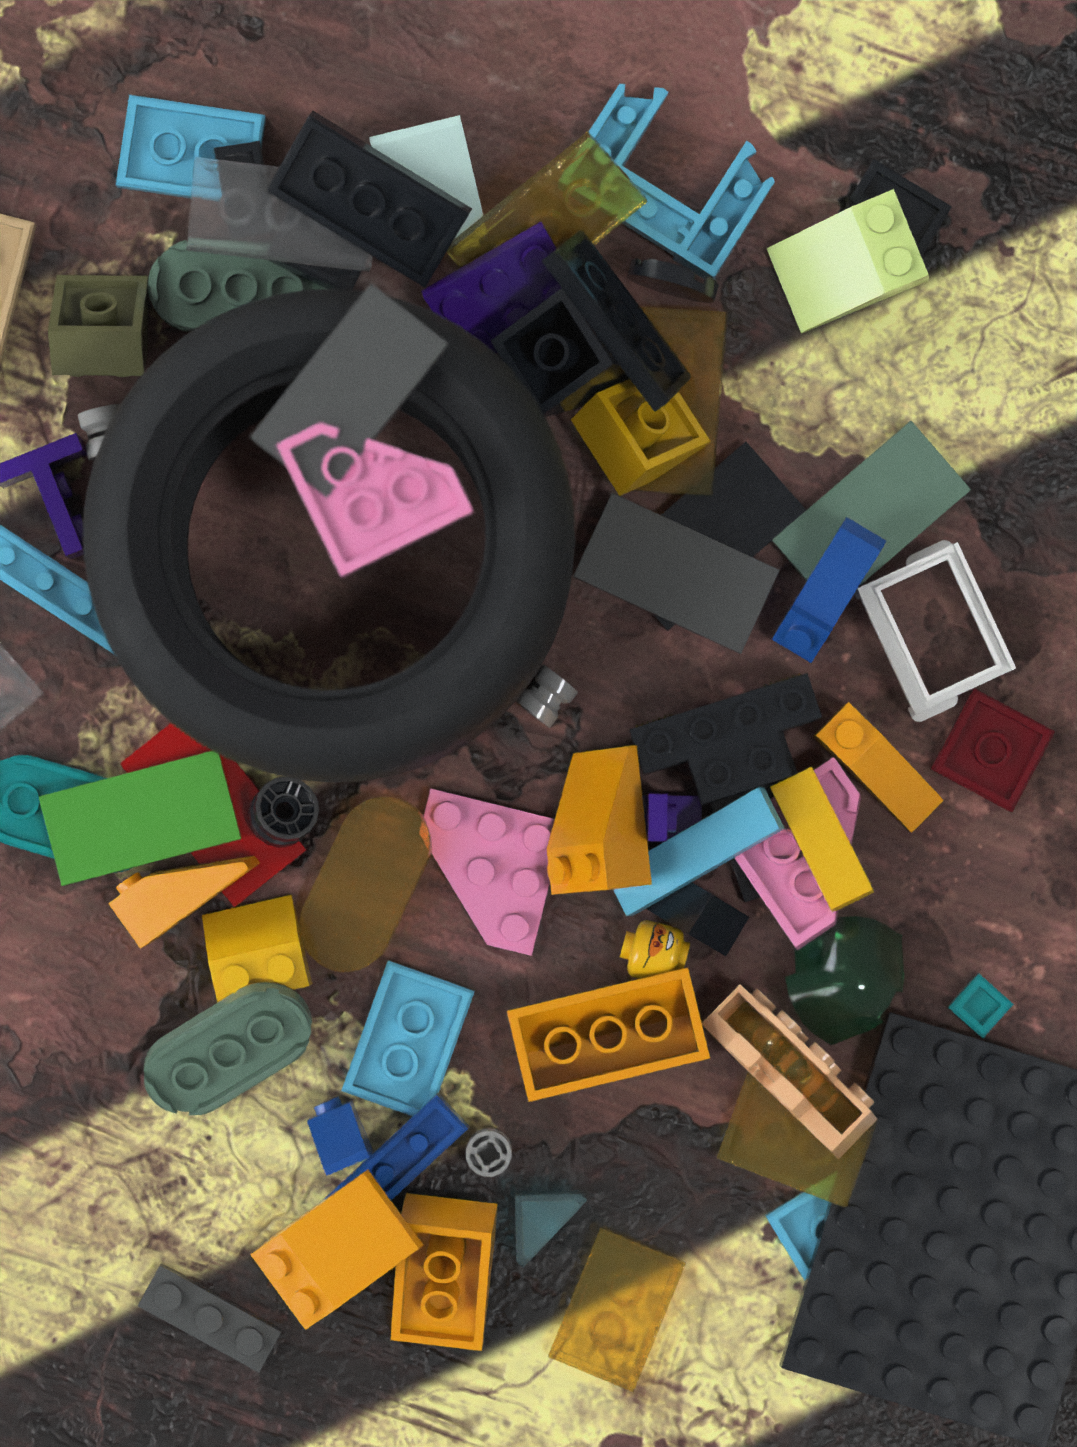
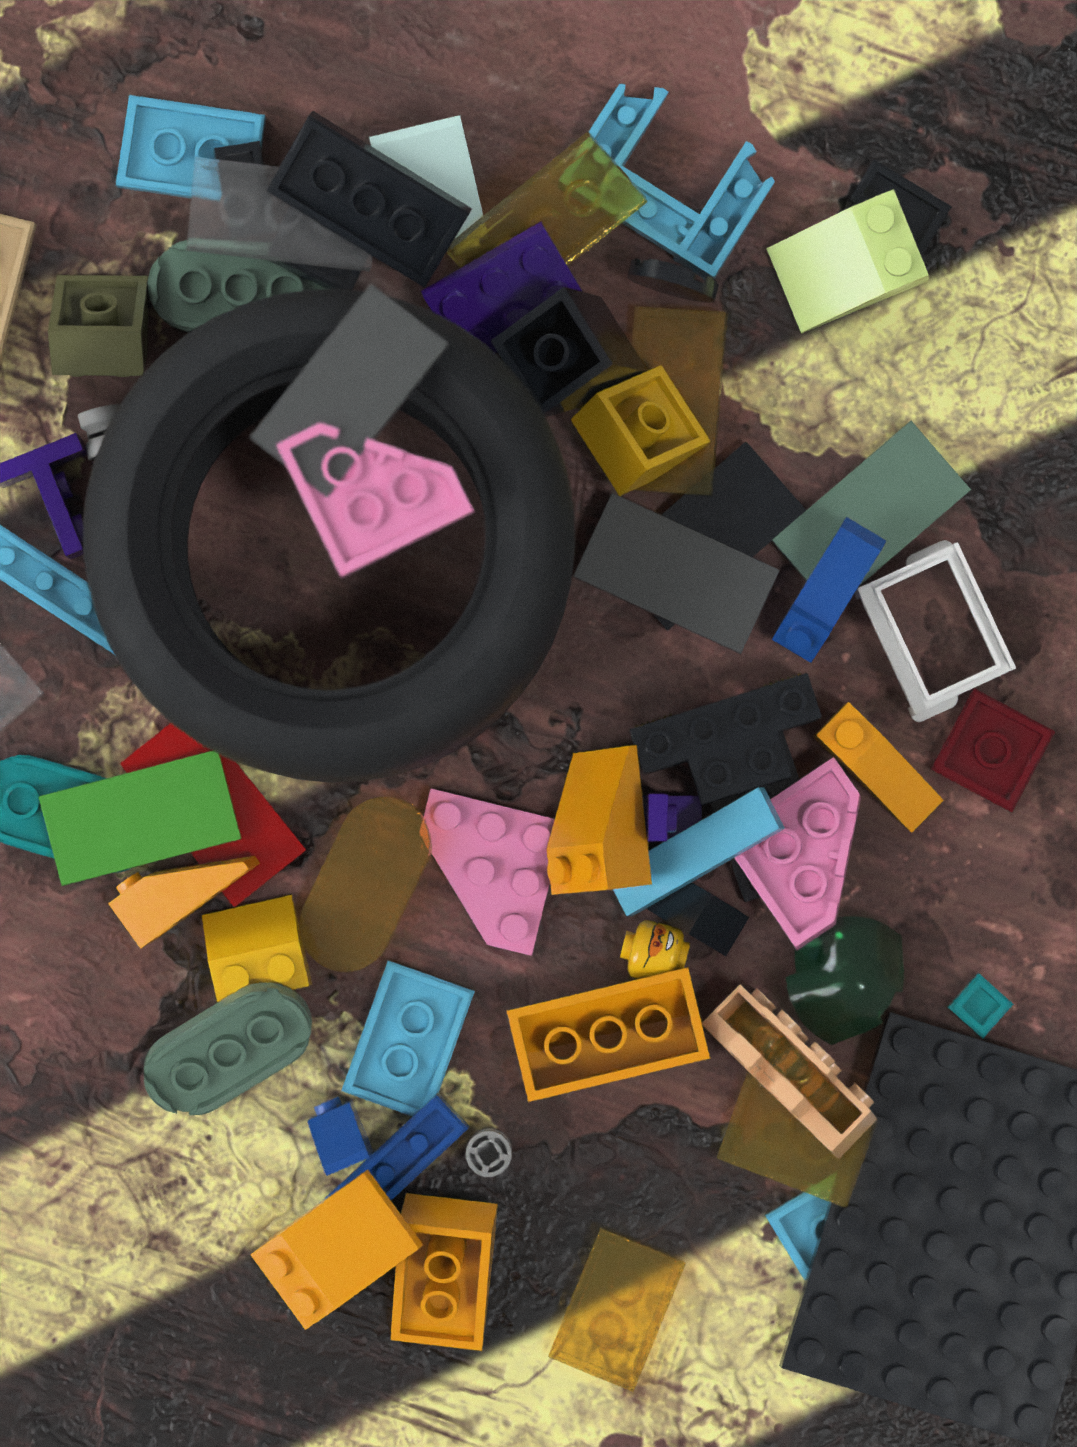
(209, 1317): dark grey plate -> none
(296, 800): black wheel -> none
(540, 1217): clear light blue slope -> none
(546, 696): light grey wheel -> none
(617, 319): black tile -> none
(822, 839): yellow tile -> none

